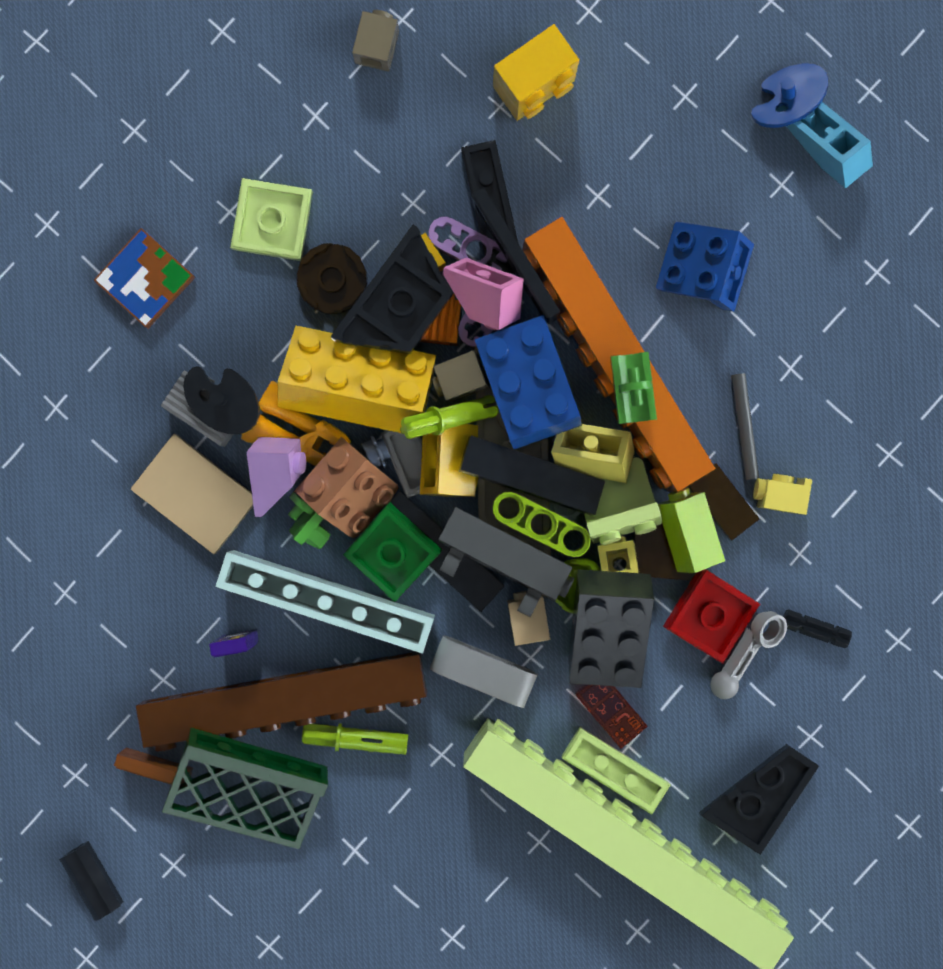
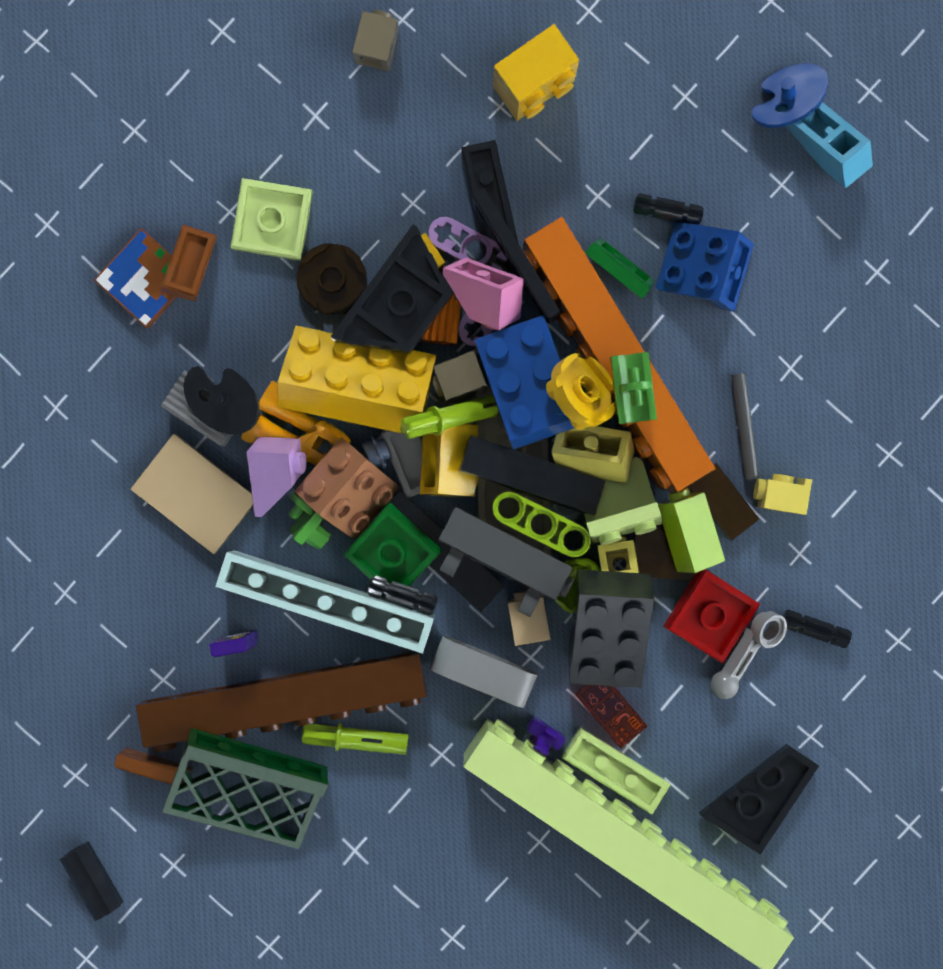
(189, 263): none -> dark orange tile
(402, 595): none -> black axle
(544, 736): none -> dark purple plate
(565, 388): none -> yellow plate
(620, 267): none -> green tile
(668, 209): none -> black axle

